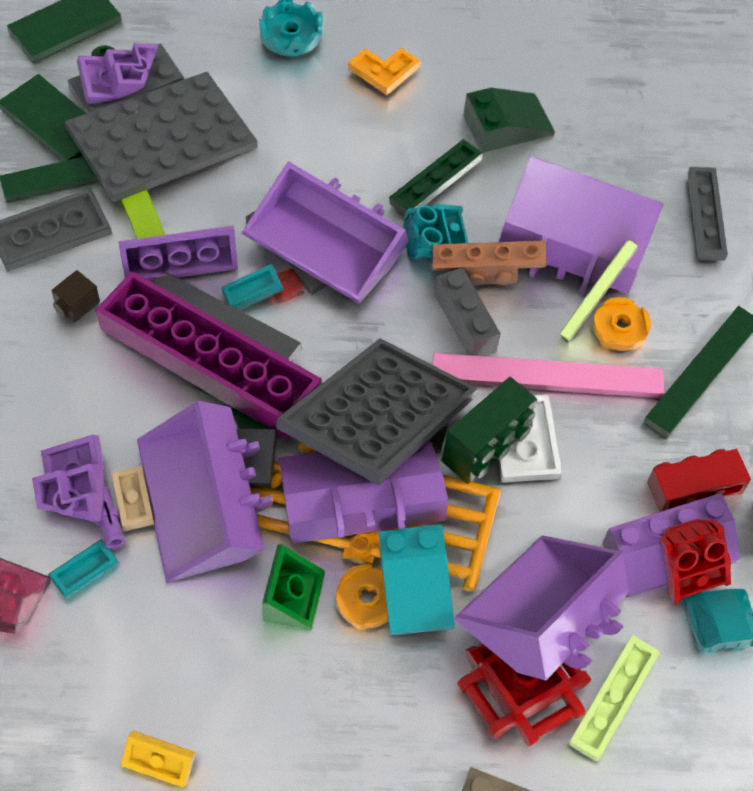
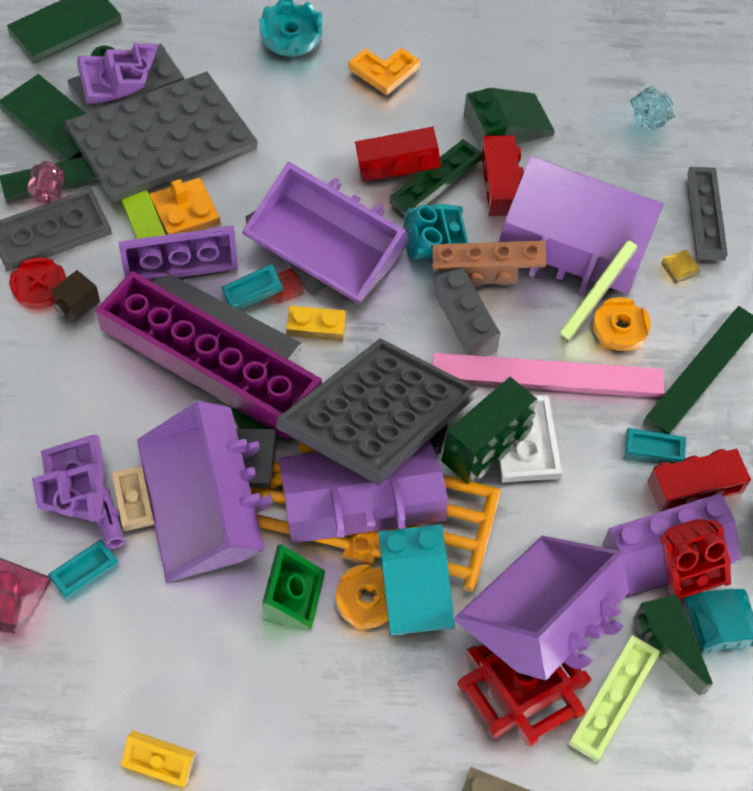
(34, 280): none -> red tile
(46, 182): none -> clear pink piece
(185, 207): none -> light orange hinge
(316, 322): none -> yellow plate
(398, 154): none -> red brick
(500, 172): none -> red brick
(652, 108): none -> clear light blue brick
(654, 446): none -> teal tile
(668, 630): none -> dark green slope
(680, 266): none -> clear yellow tile

